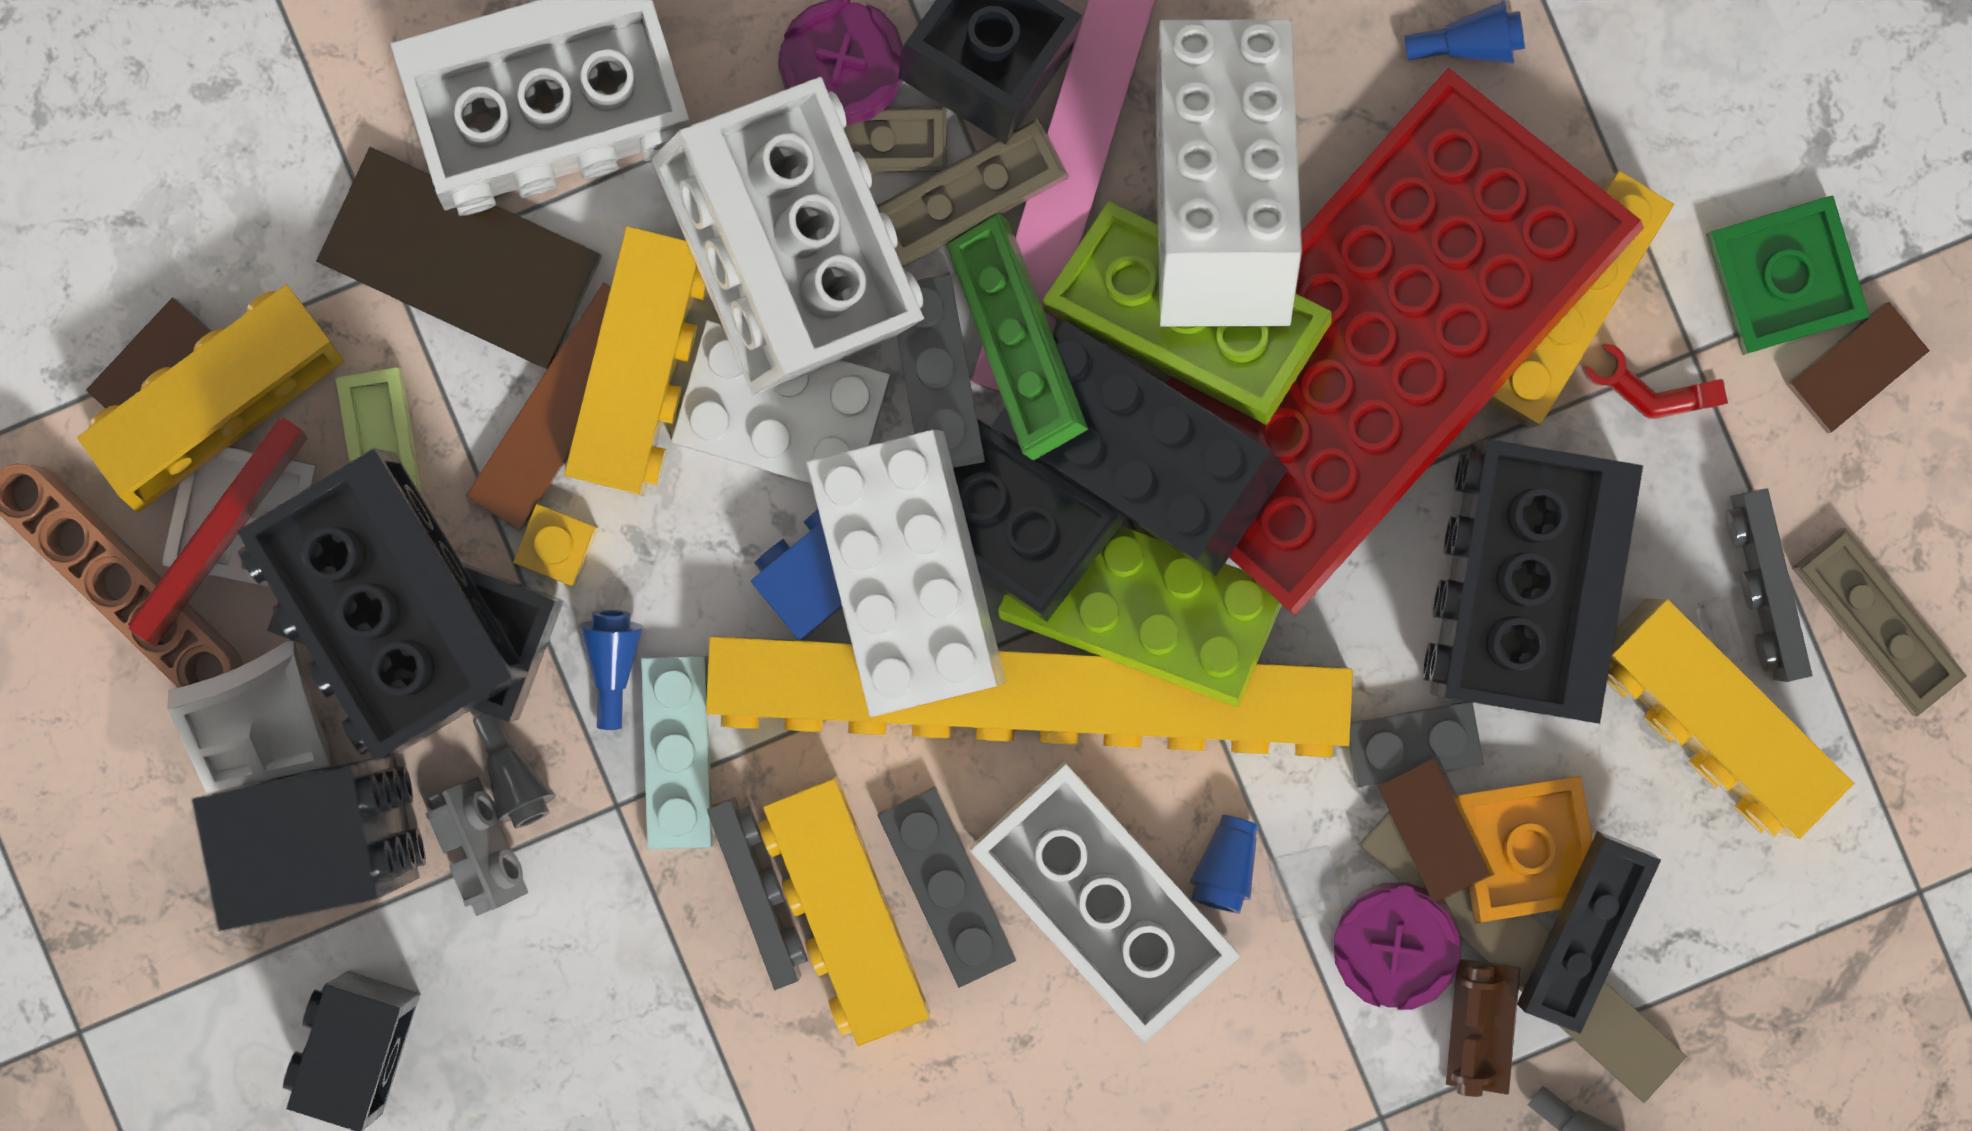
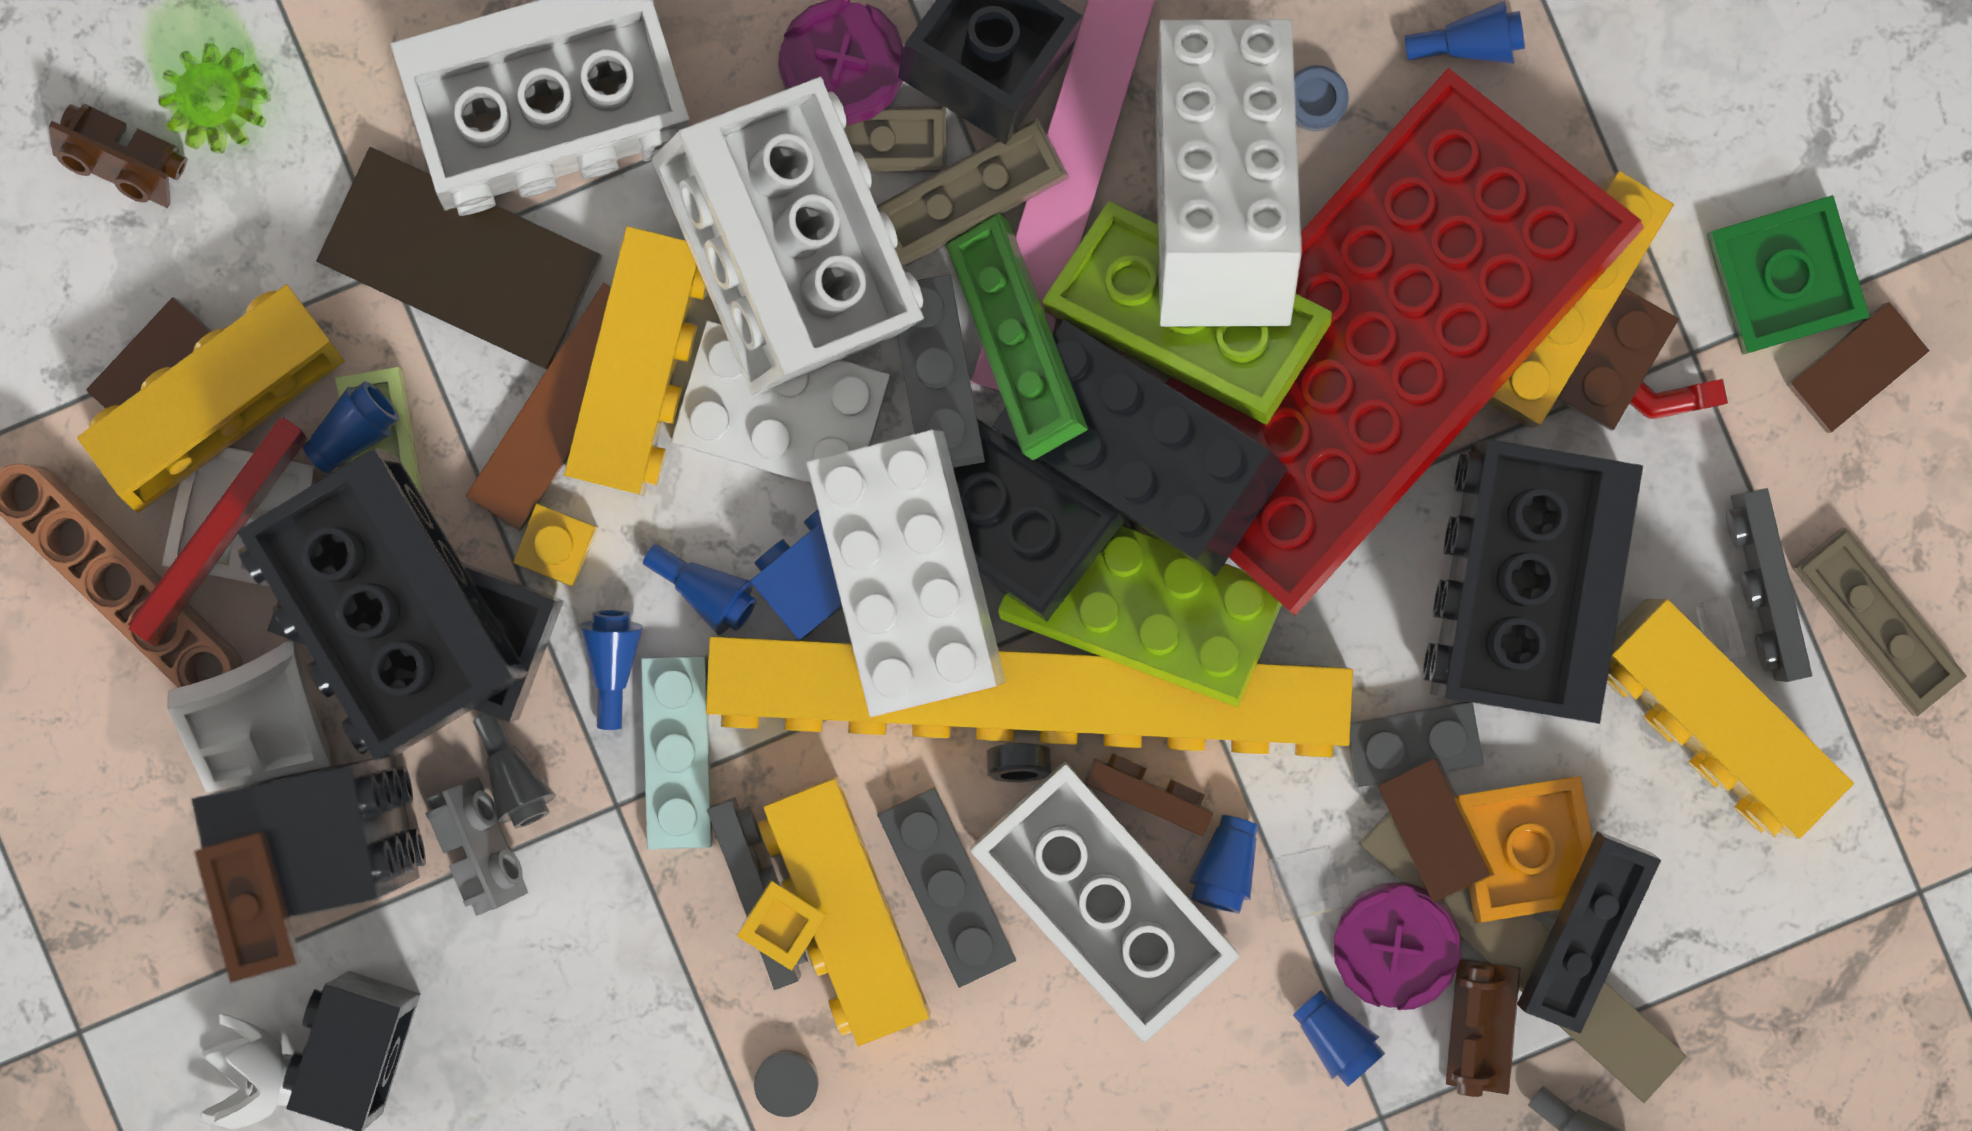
(90, 144): none -> reddish brown hinge
(227, 76): none -> clear neon green gear
(247, 906): none -> reddish brown plate
(257, 1071): none -> white piece
(352, 426): none -> blue cone
(715, 595): none -> blue cone
(781, 925): none -> yellow plate
(786, 1083): none -> dark grey tile
(1019, 762): none -> black tile
(1125, 782): none -> reddish brown plate
(1319, 98): none -> sand blue tile
(1338, 1038): none -> blue cone
(1618, 359): none -> reddish brown plate

